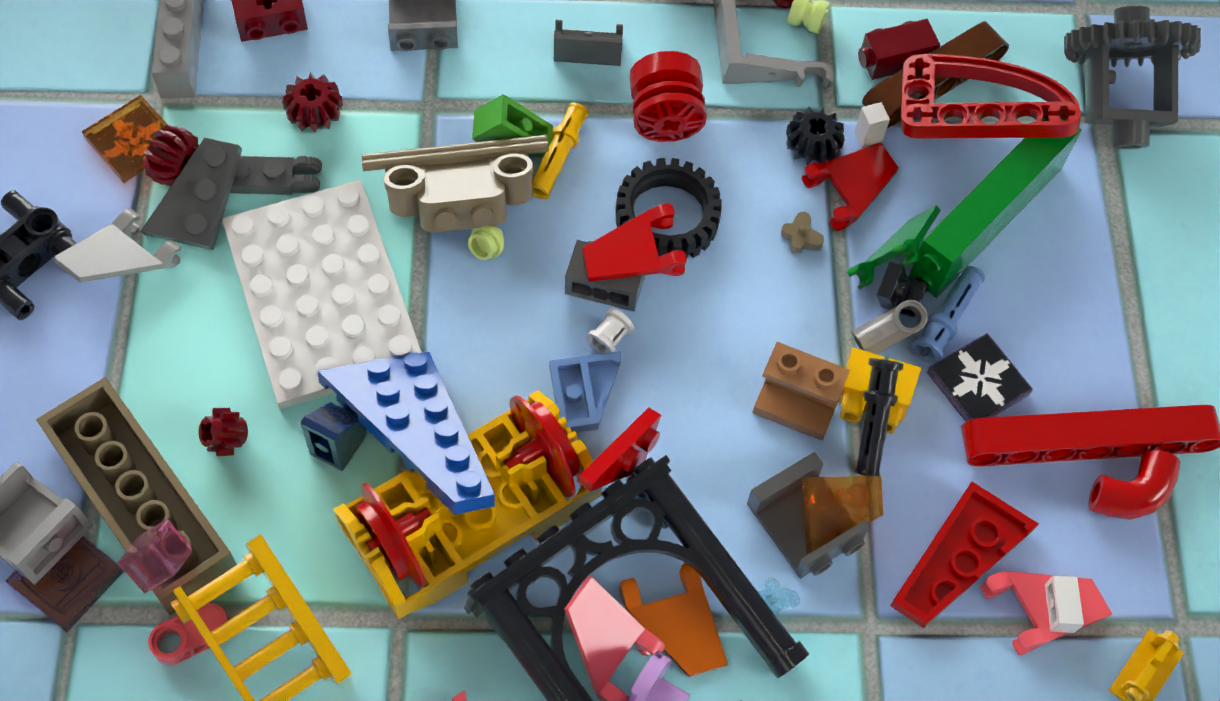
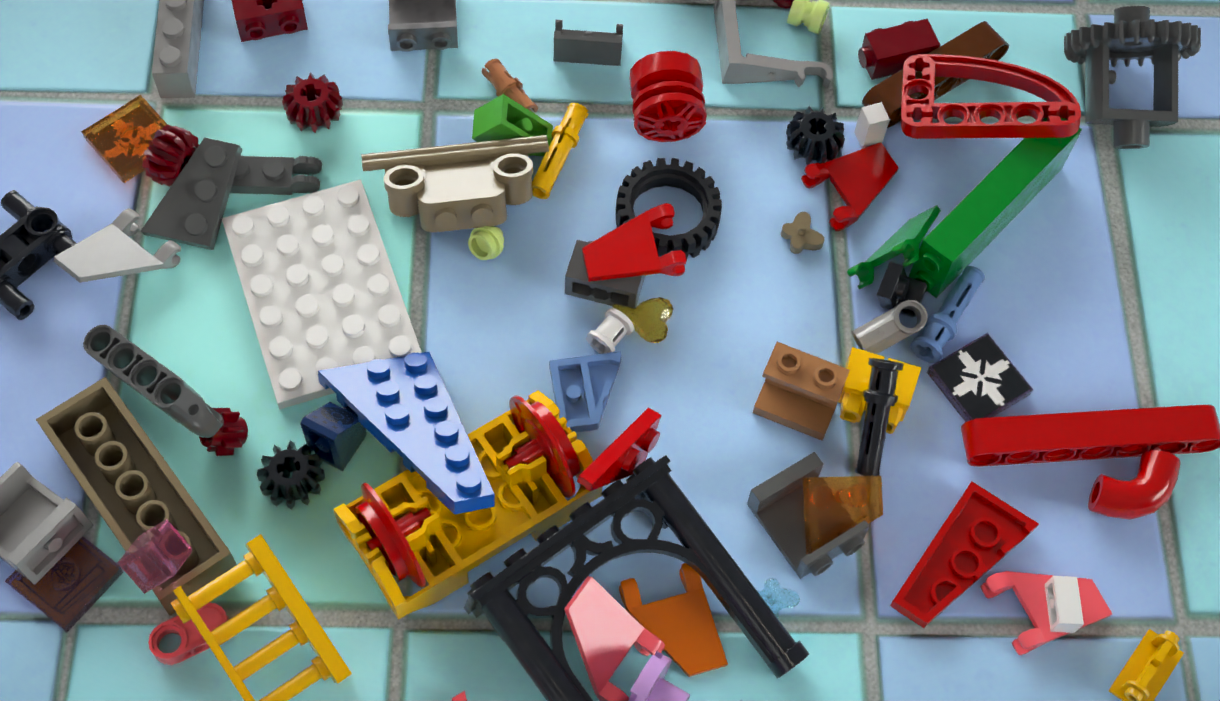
(152, 380): none -> dark grey piece
(277, 472): none -> black gear
(506, 84): none -> nougat pin
(649, 318): none -> clear yellow rock

